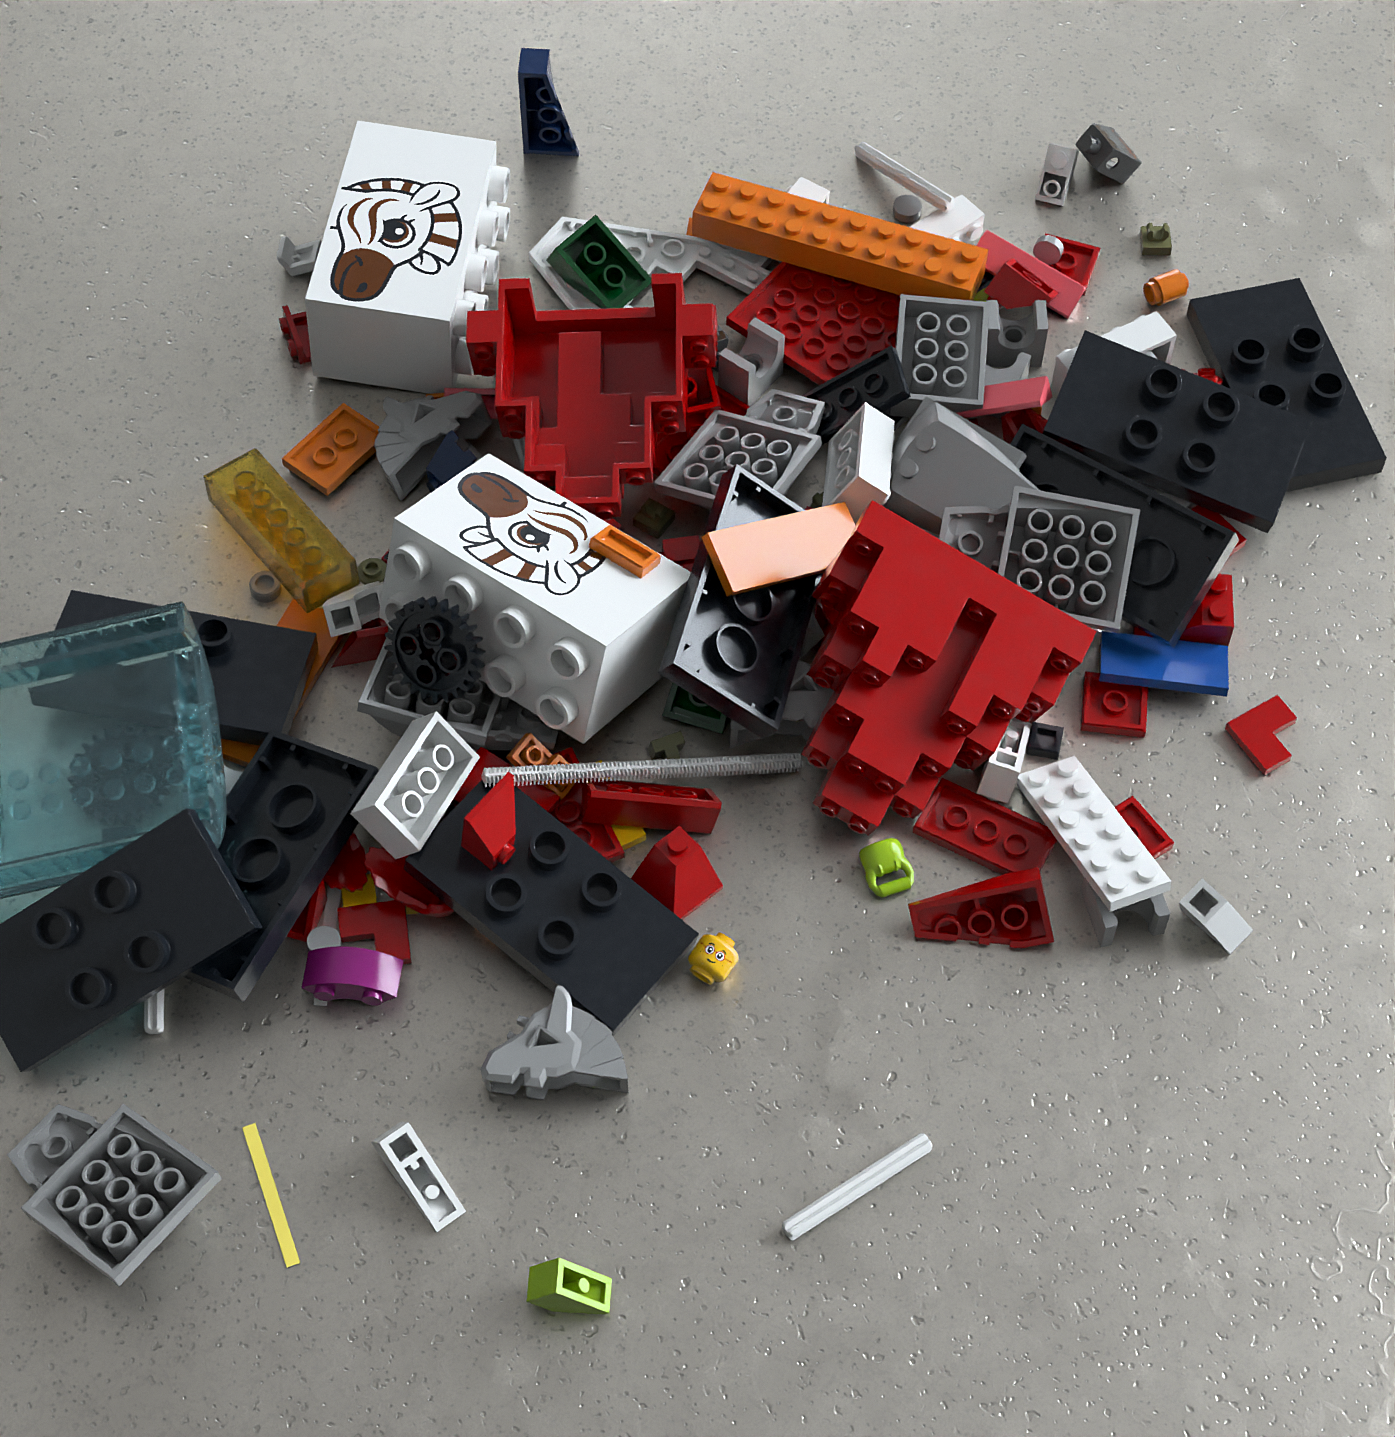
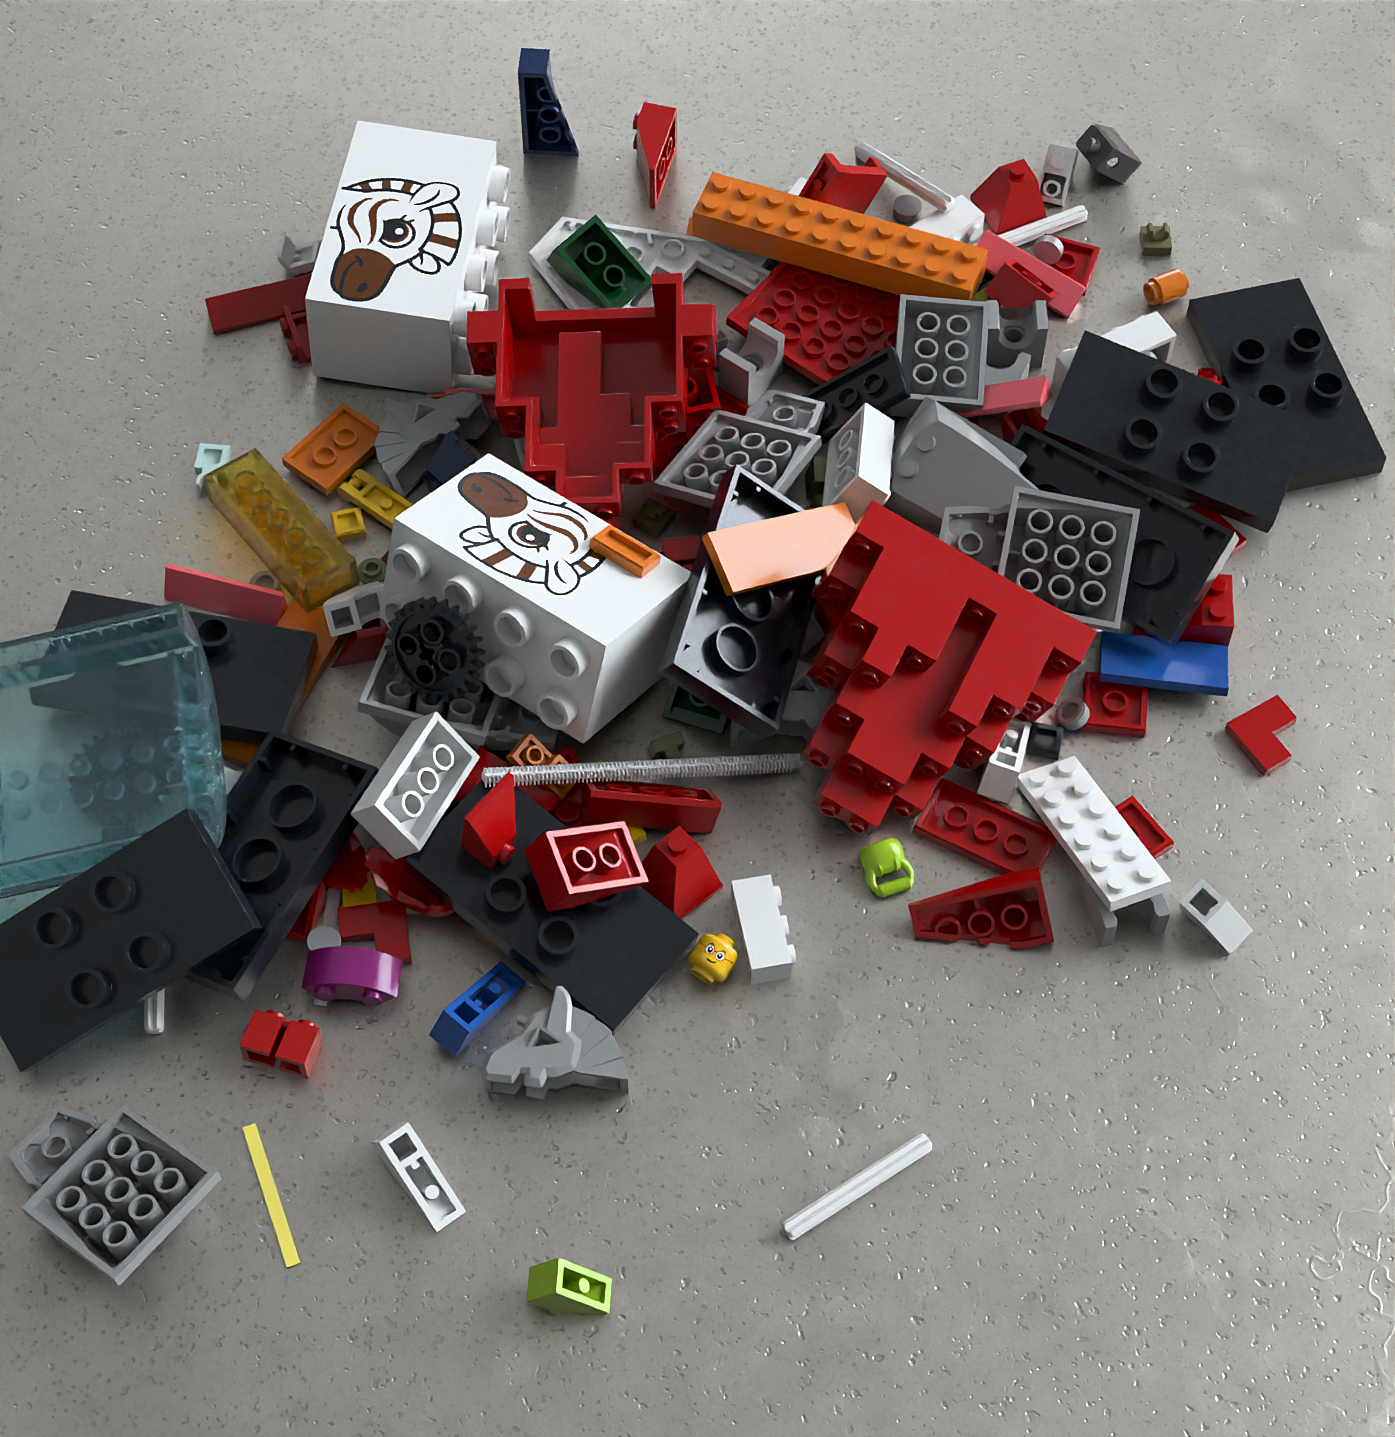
(208, 459): none -> light aqua plate
(224, 595): none -> coral slope
(257, 303): none -> red slope
(273, 1038): none -> red piece
(348, 524): none -> yellow tile
(374, 497): none -> yellow plate
(476, 1008): none -> blue slope
(584, 864): none -> red slope
(655, 146): none -> red slope
(762, 929): none -> white brick
(815, 477): none -> olive tile
(844, 185): none -> red panel
(1010, 198): none -> red slope
(1046, 225): none -> white axle
(1072, 713): none -> light grey tile

